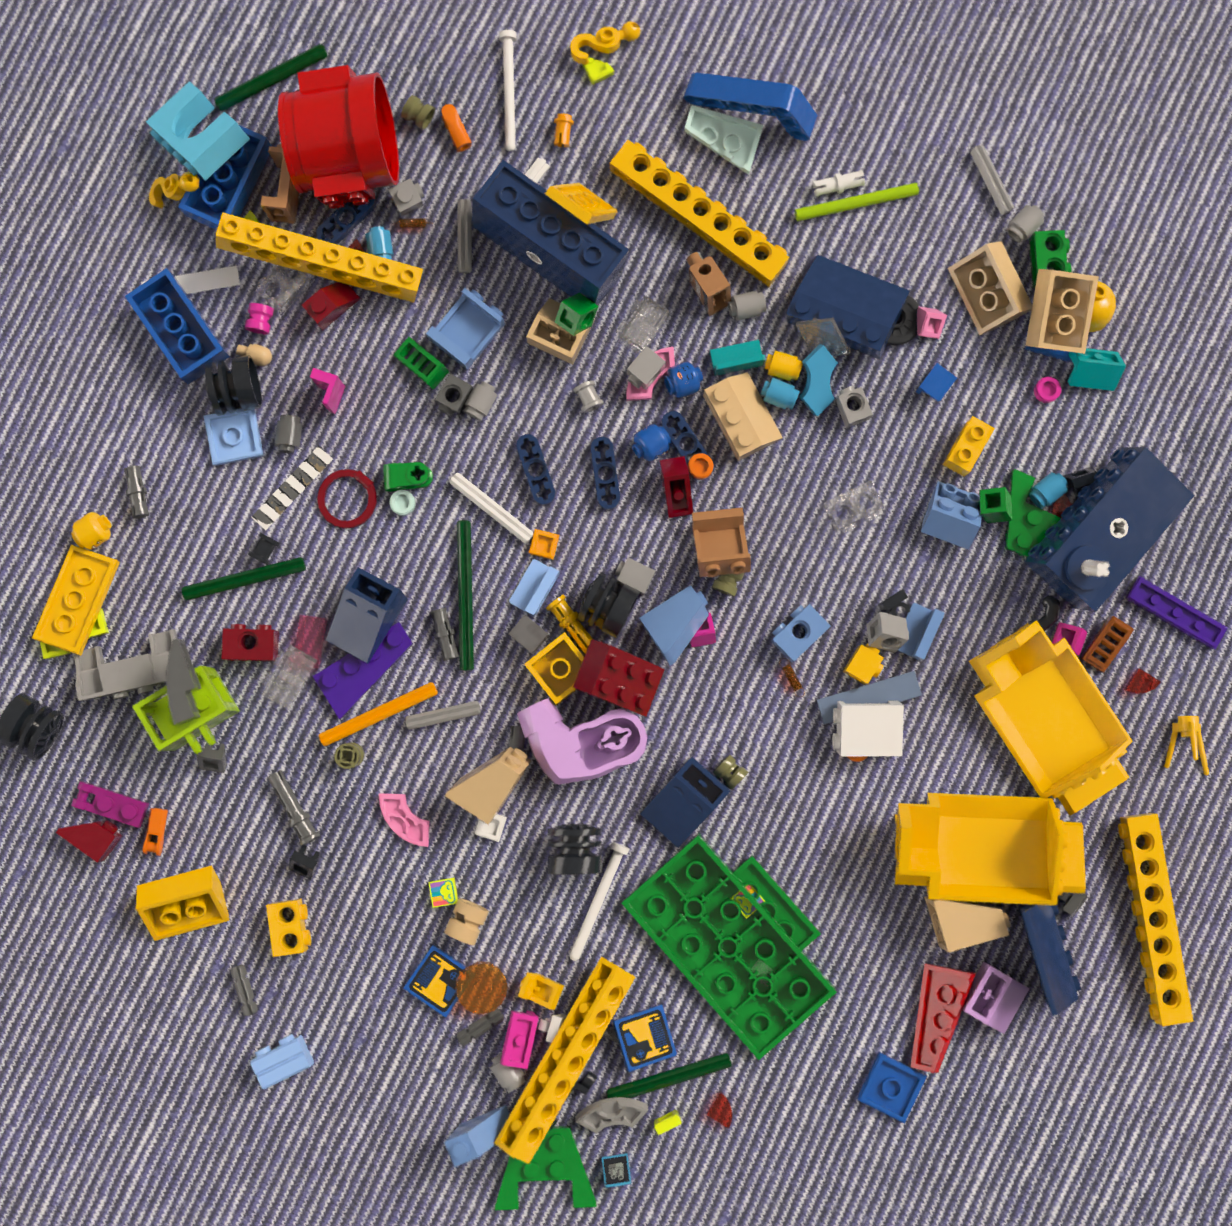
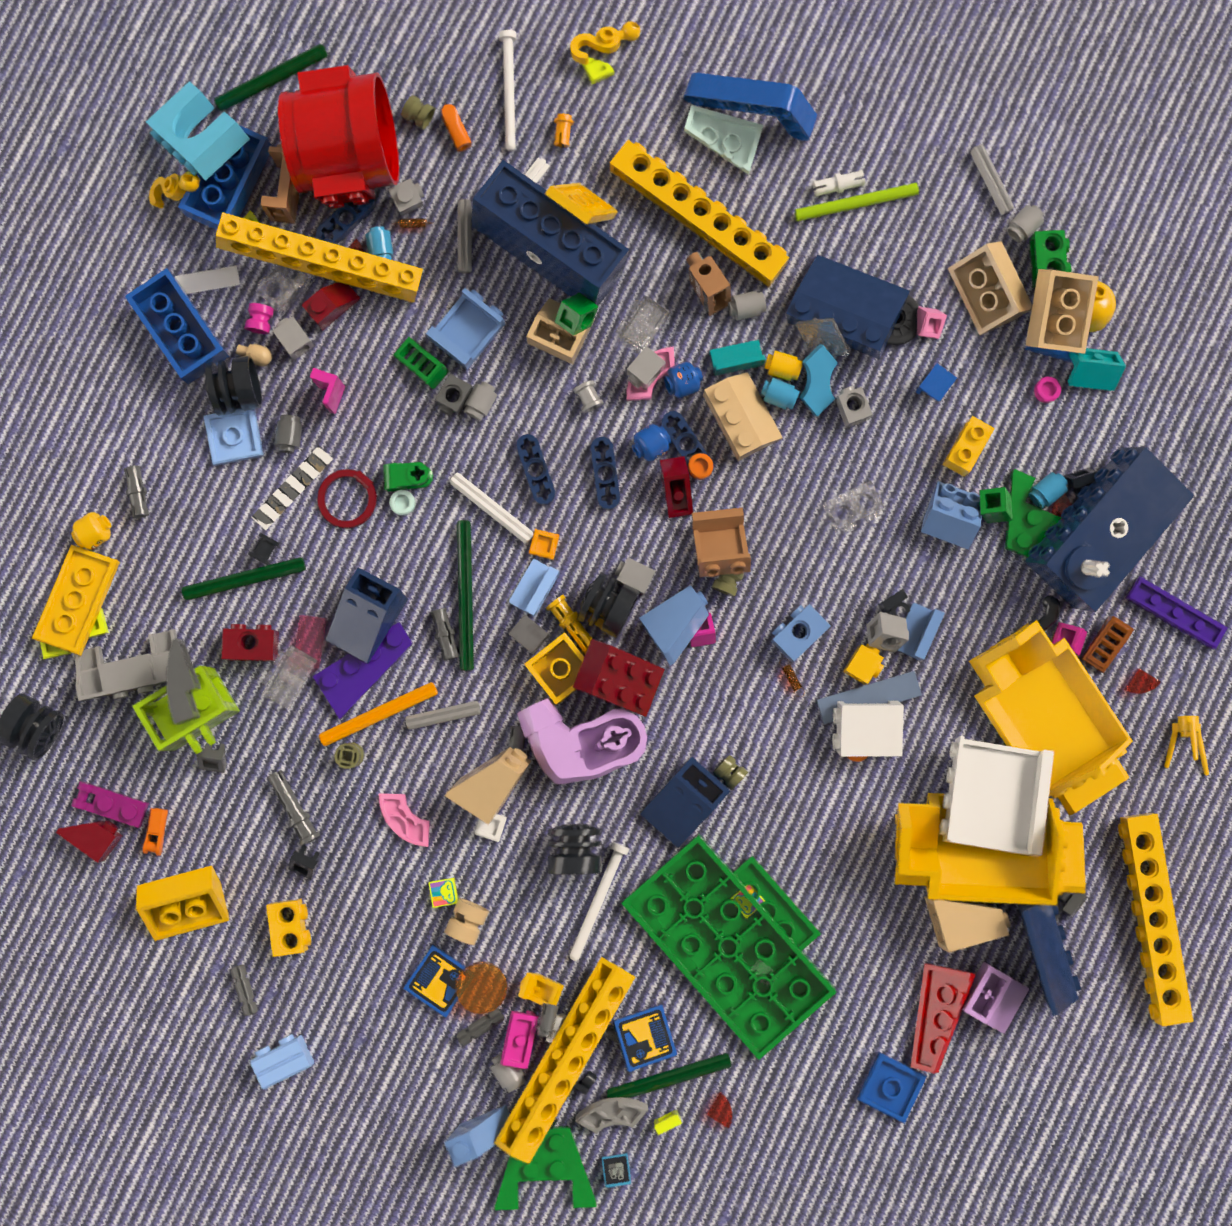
(293, 337): none -> light grey brick
(547, 1020): none -> dark grey pin
(997, 797): none -> white panel

